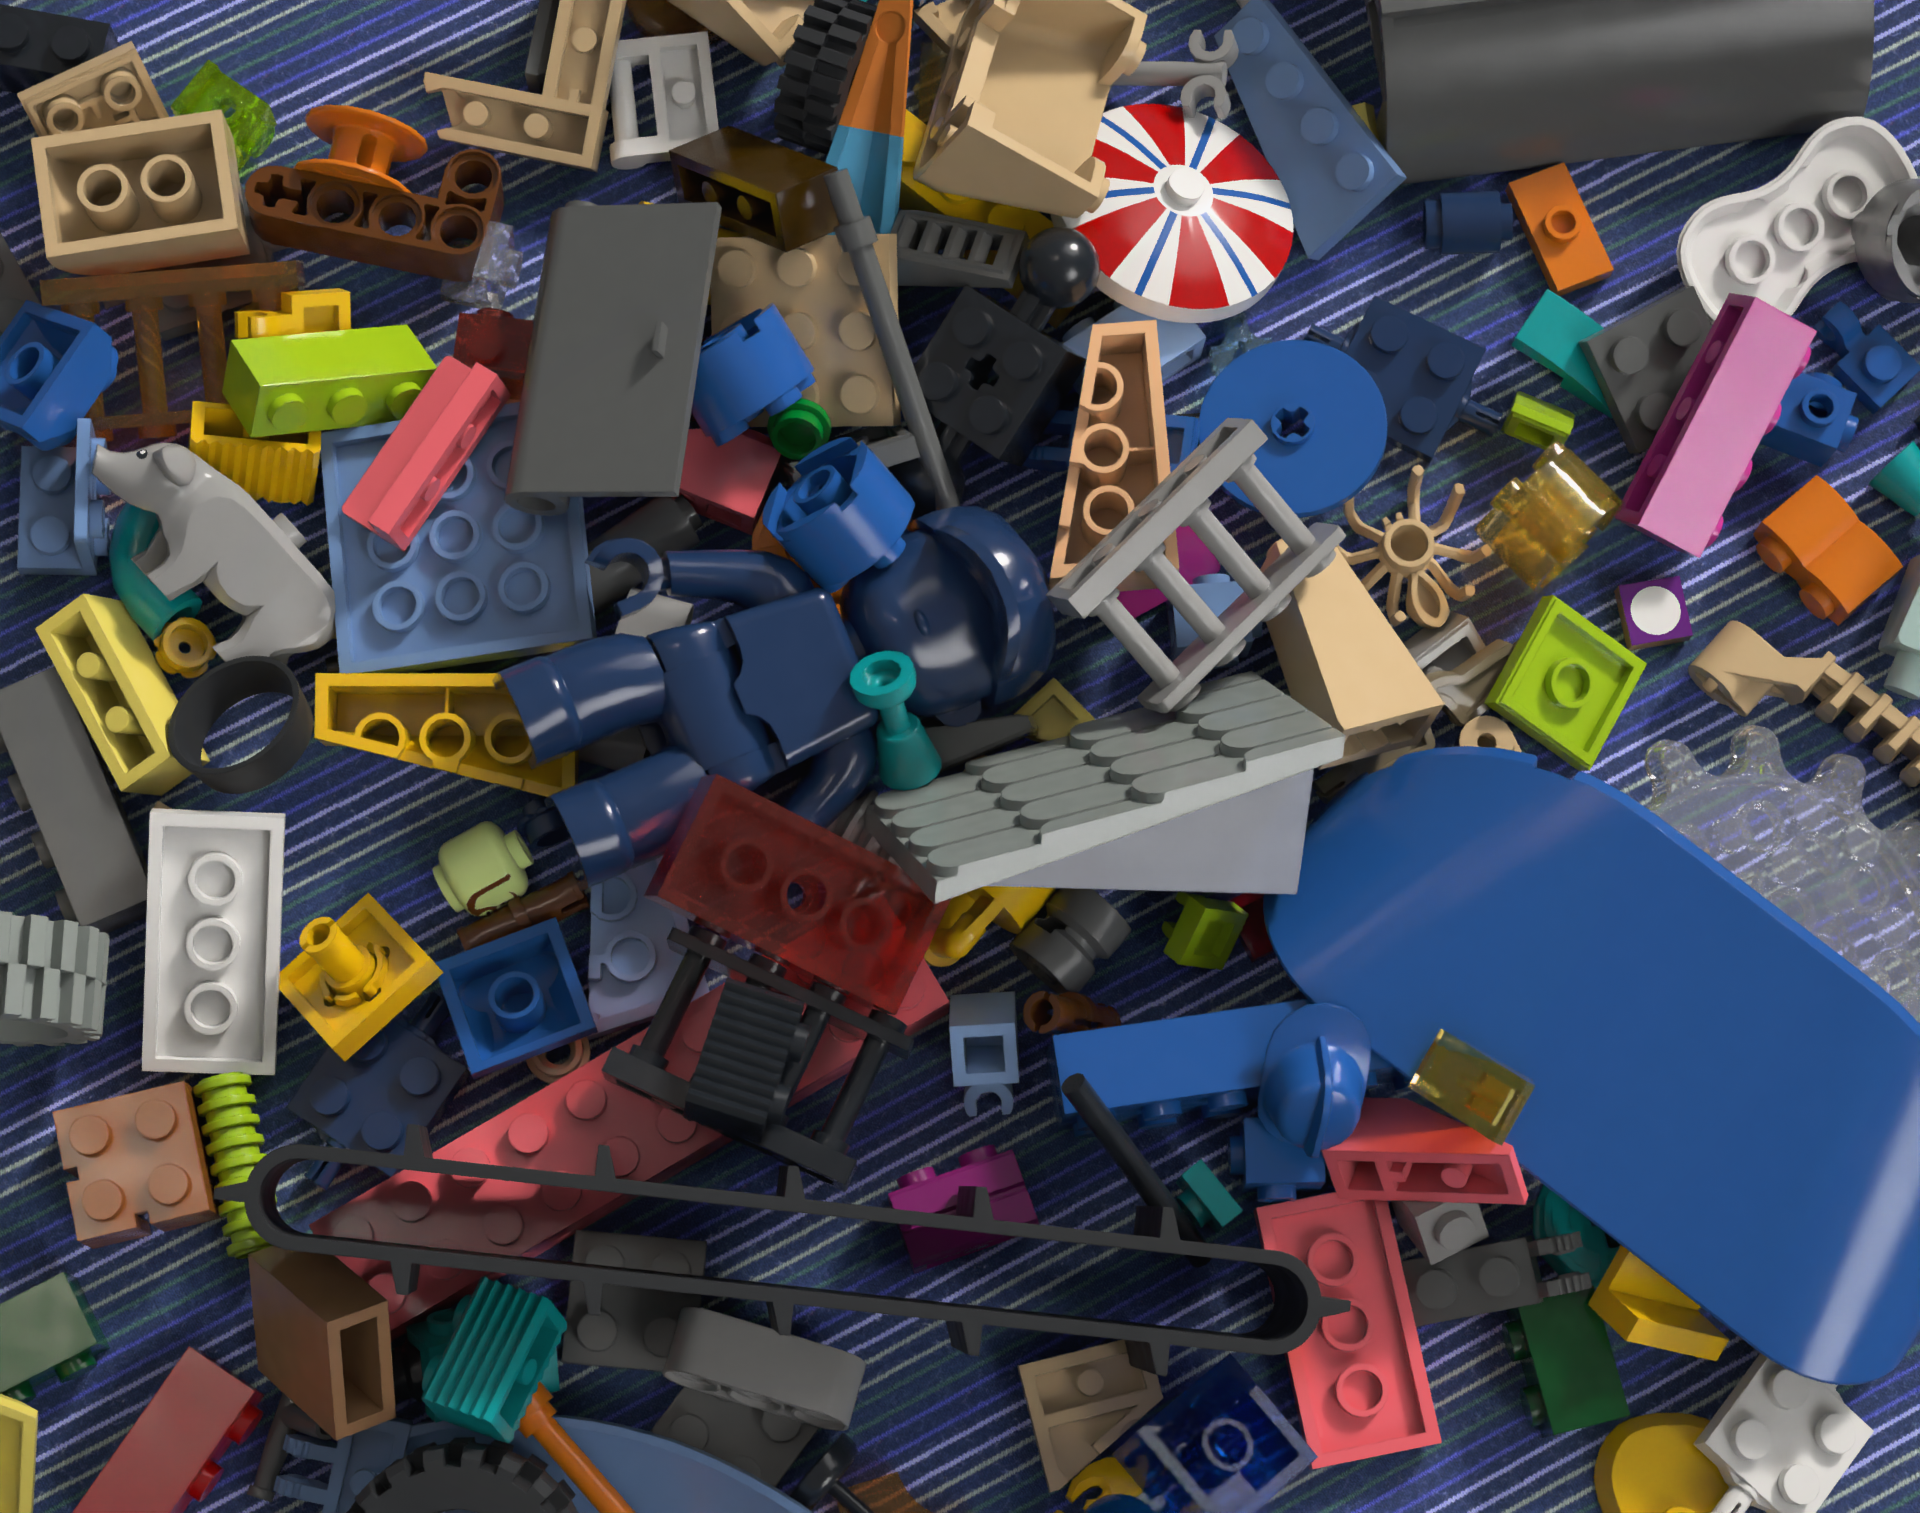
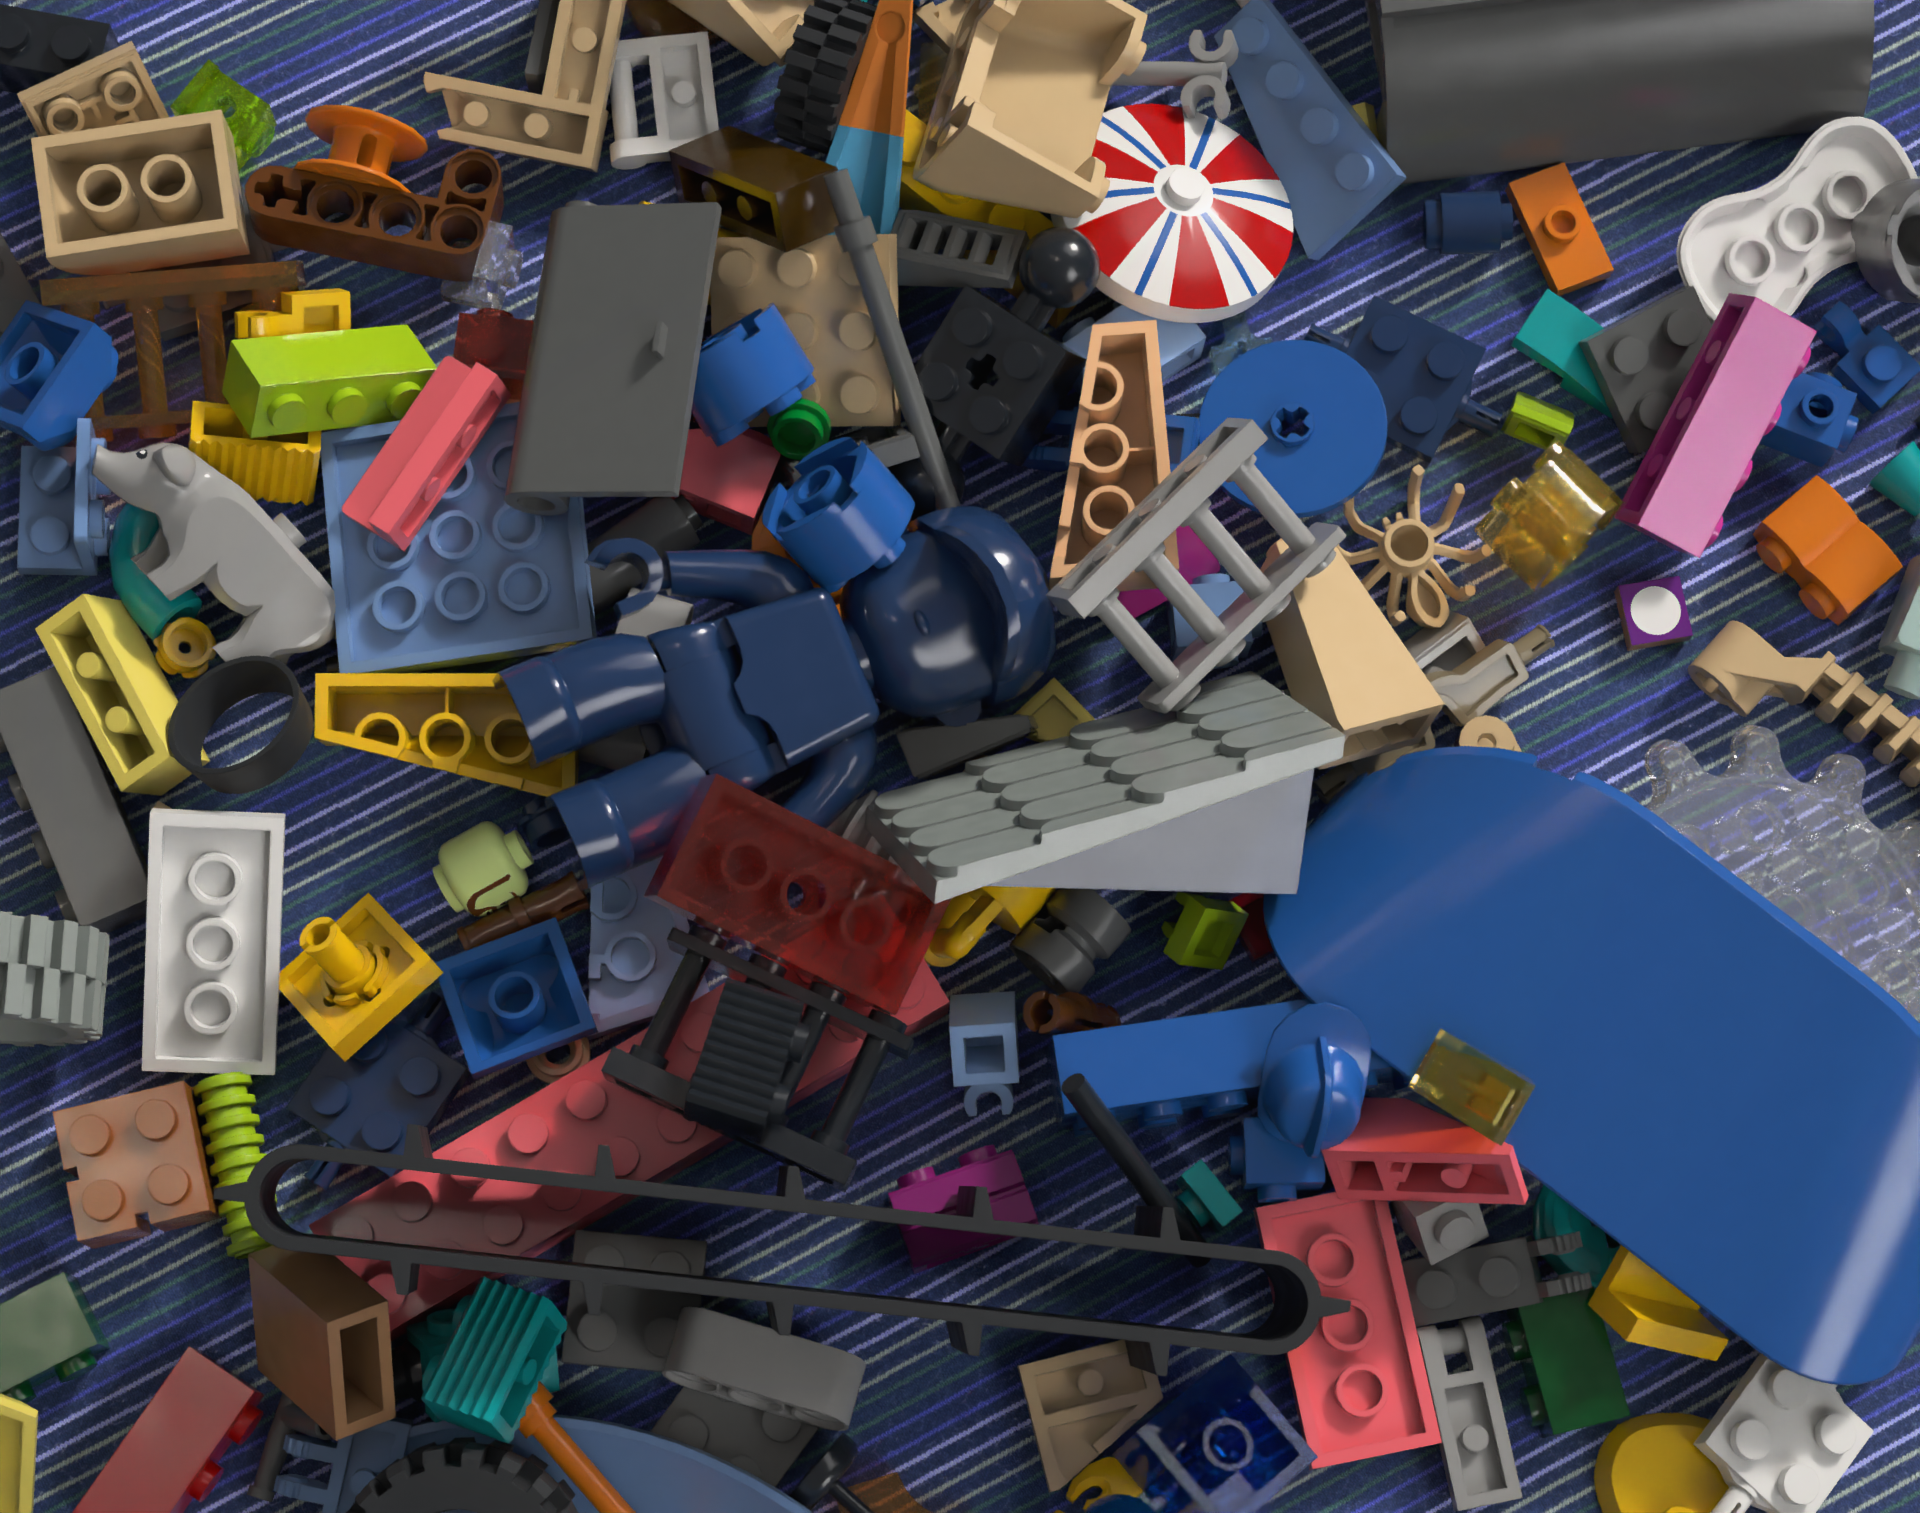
(903, 746): teal piece -> none
(1469, 1417): none -> light grey plate
(1565, 683): lime tile -> none

